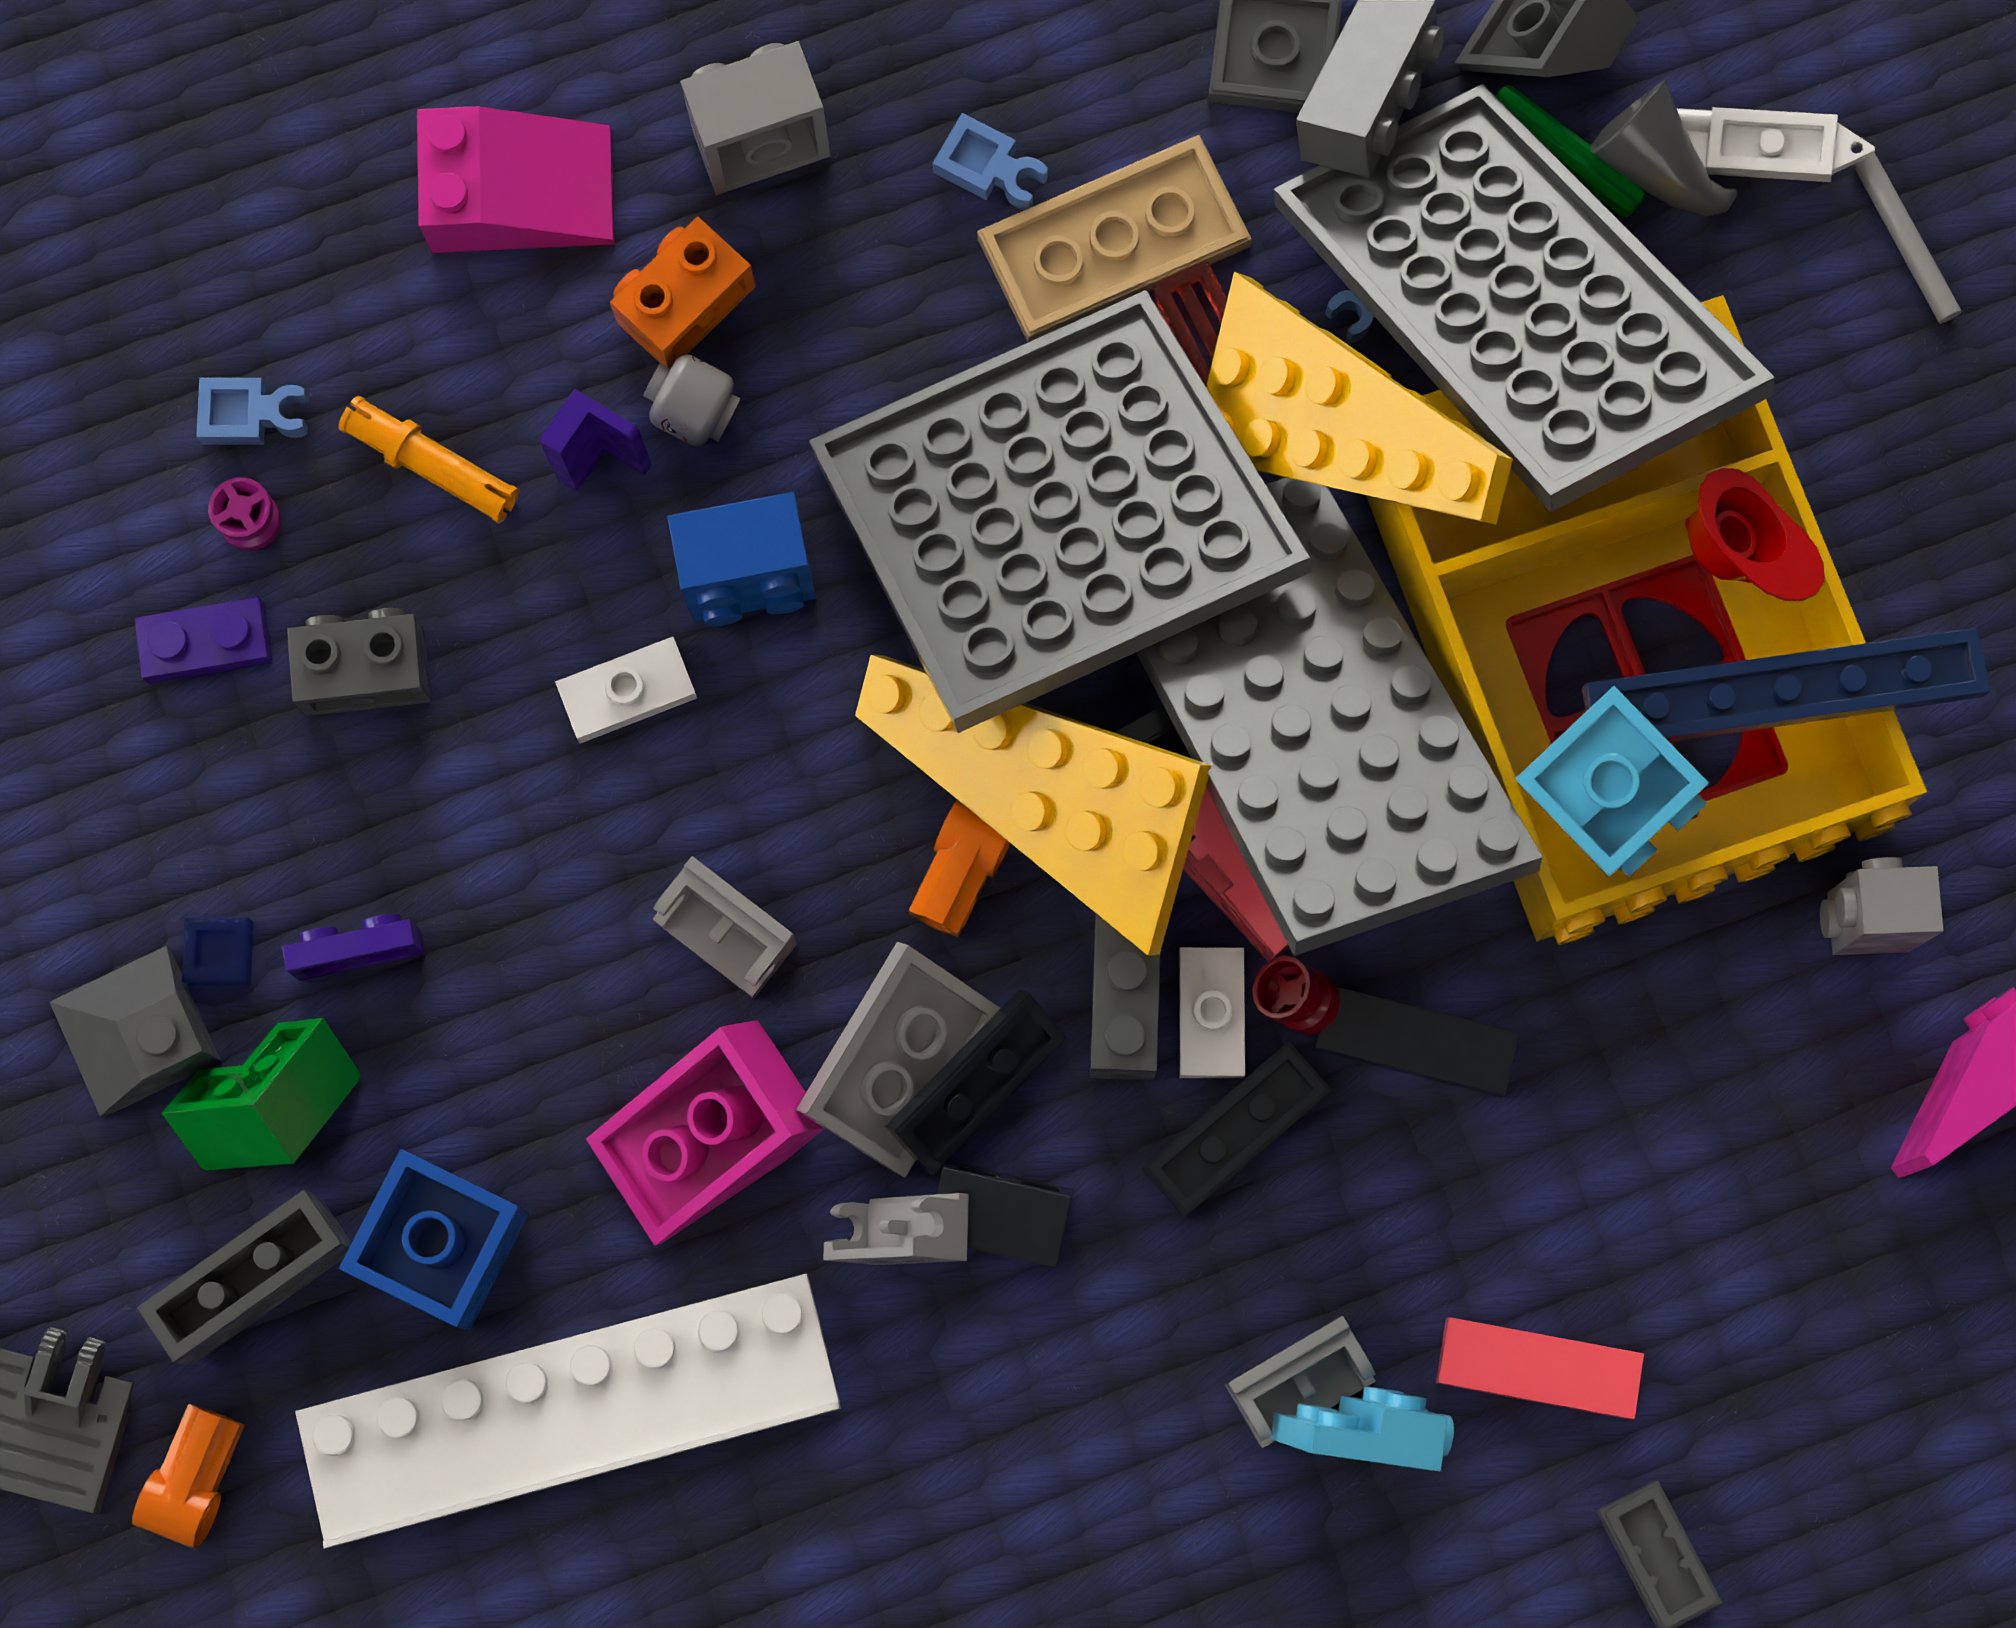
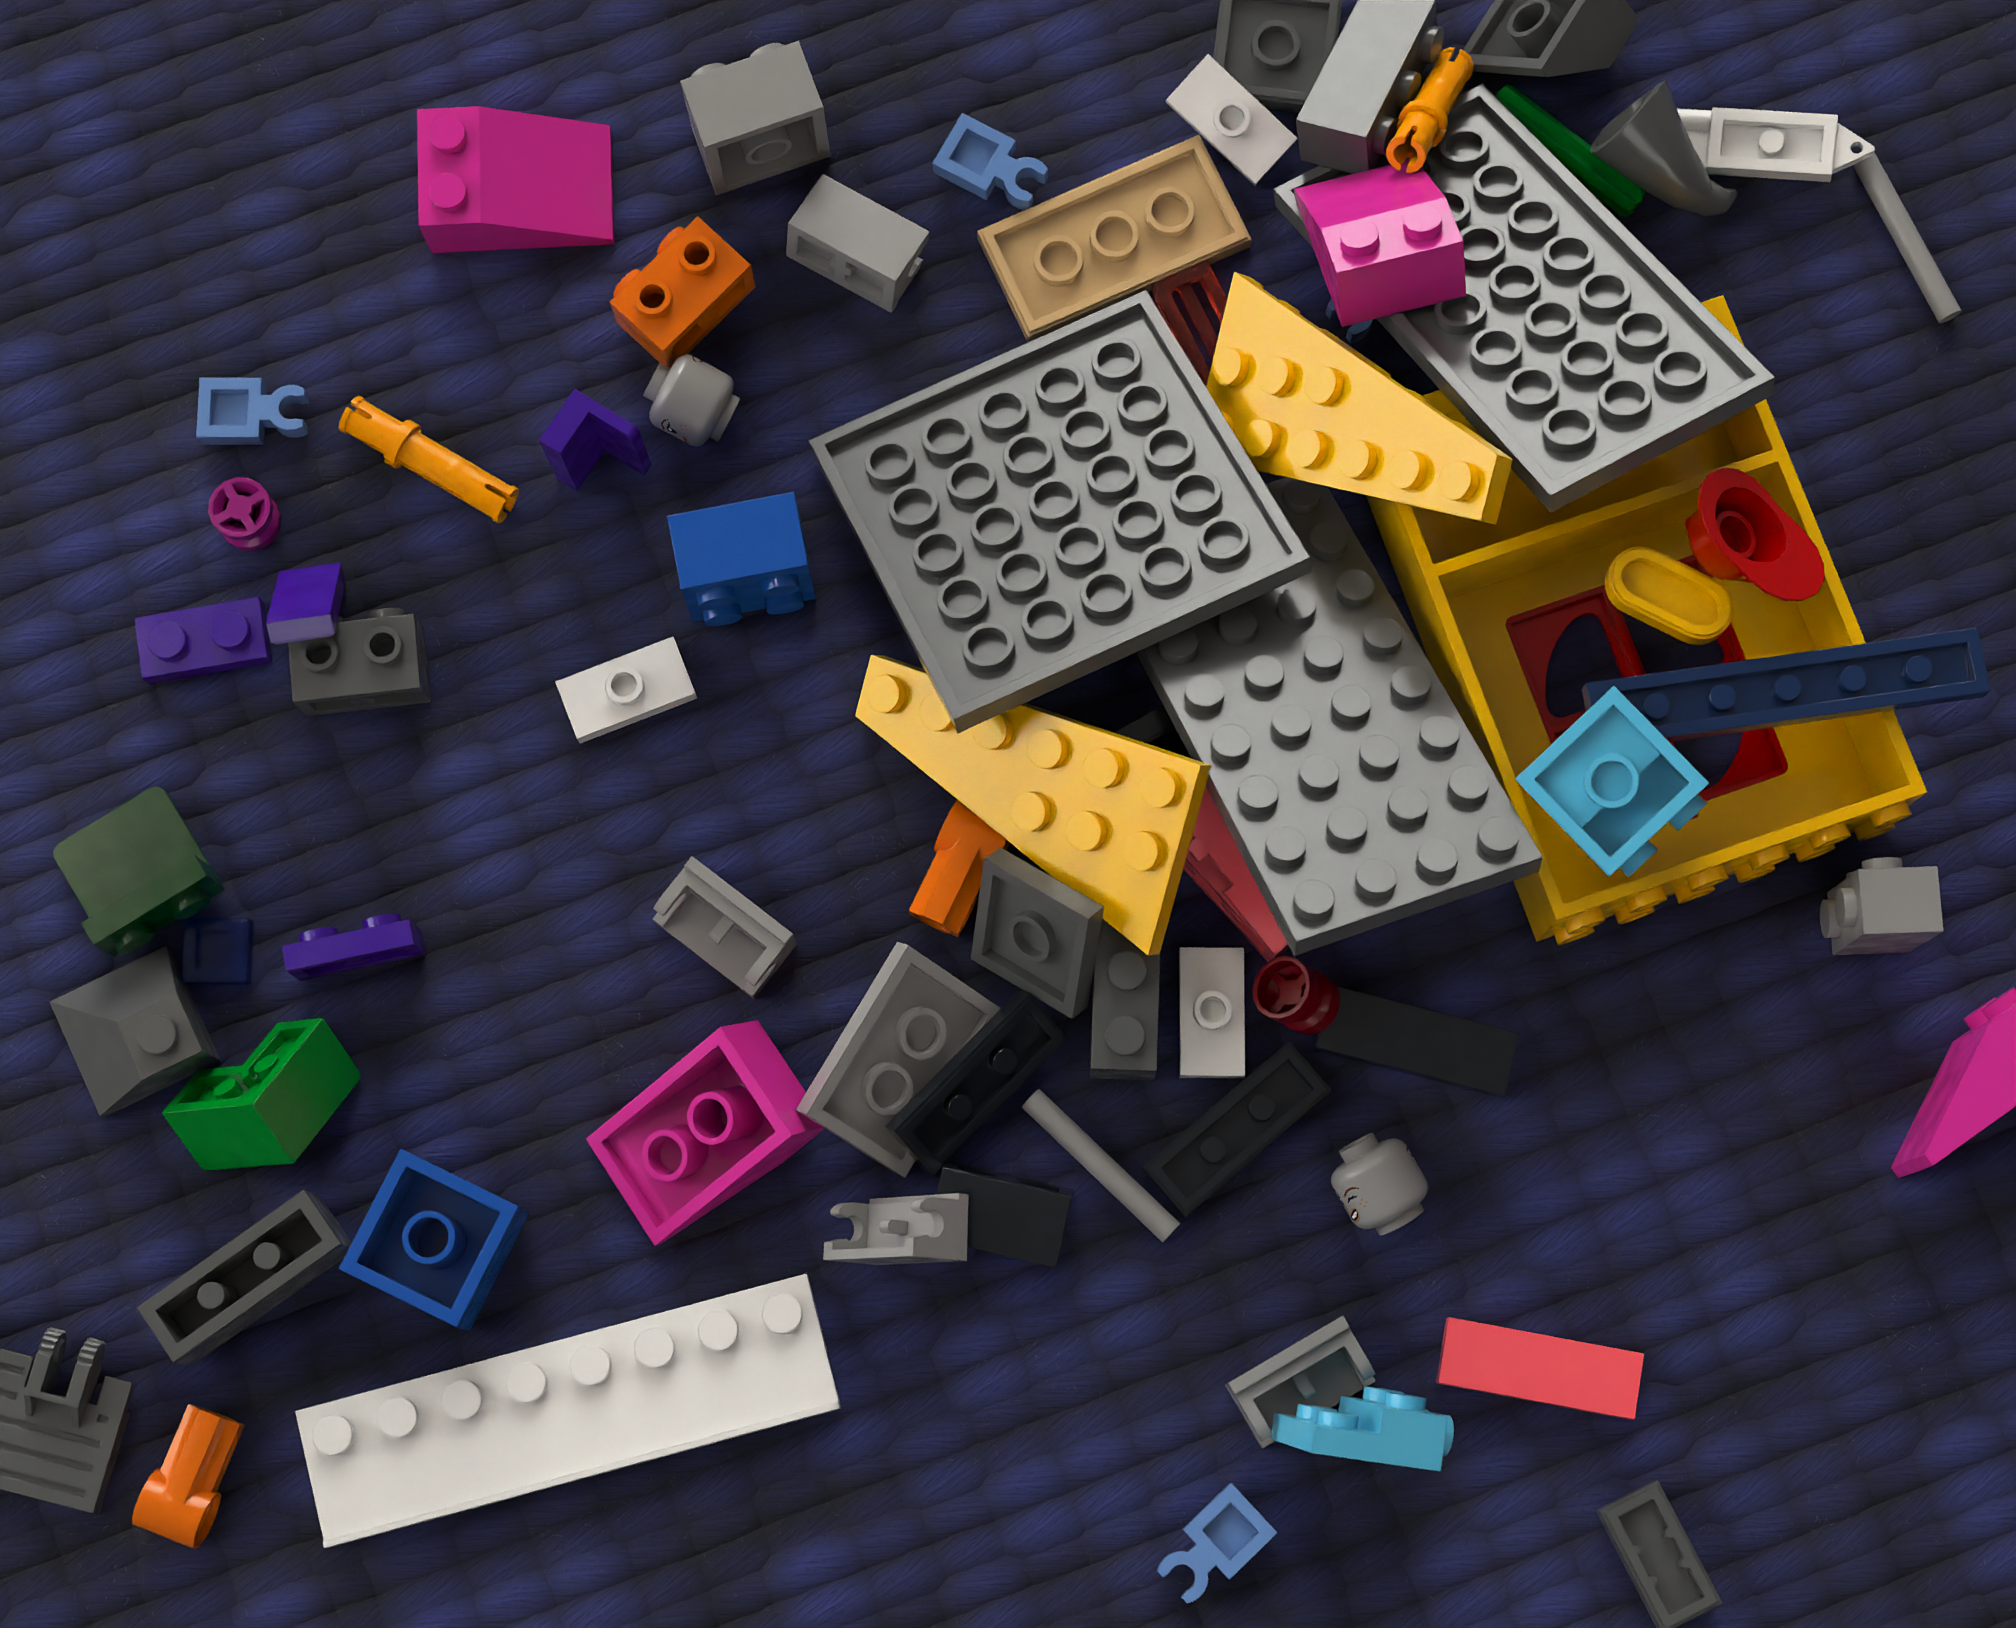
(136, 872): none -> dark green bracket
(306, 603): none -> dark purple tile
(856, 242): none -> light grey hinge
(1036, 932): none -> dark grey plate
(1100, 1165): none -> light grey bar
(1224, 1536): none -> medium blue plate
(1231, 119): none -> white plate
(1379, 1184): none -> light grey head
(1383, 242): none -> dark pink slope
(1425, 118): none -> light orange pin
(1669, 595): none -> yellow tile

